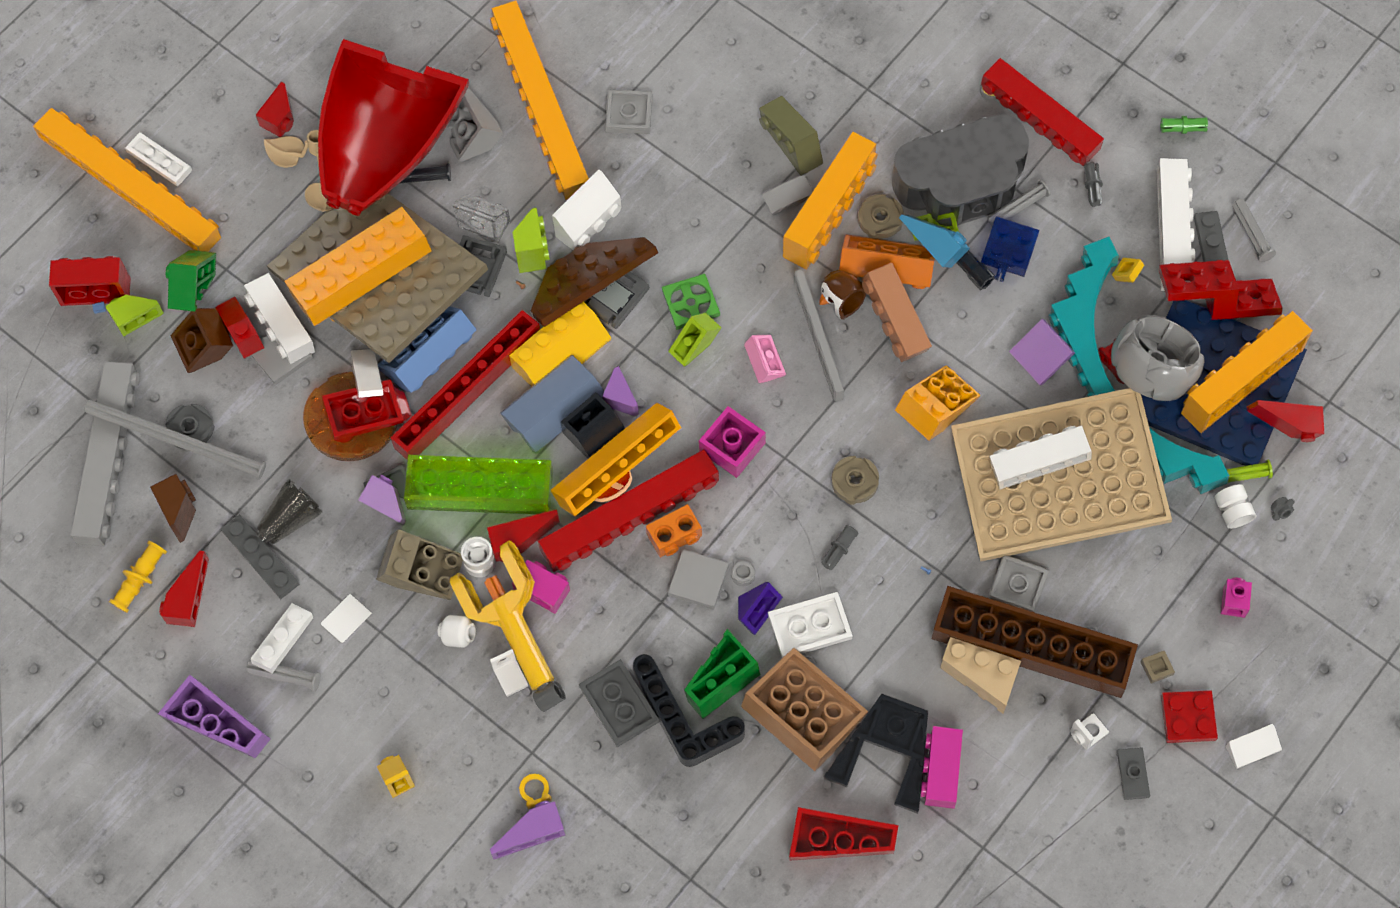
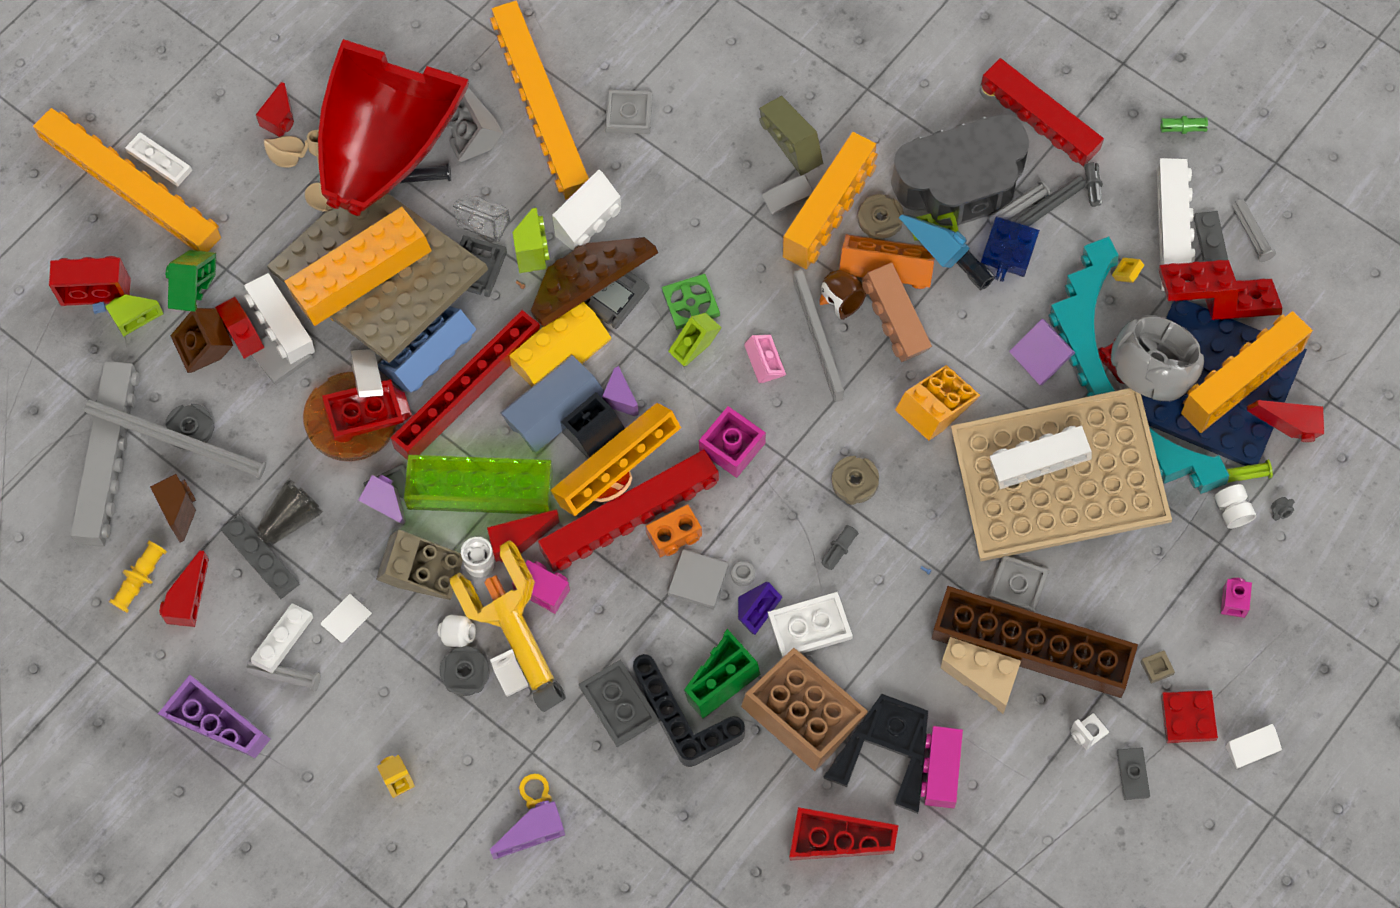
(455, 661): none -> dark grey plate
(1051, 201): none -> dark grey axle

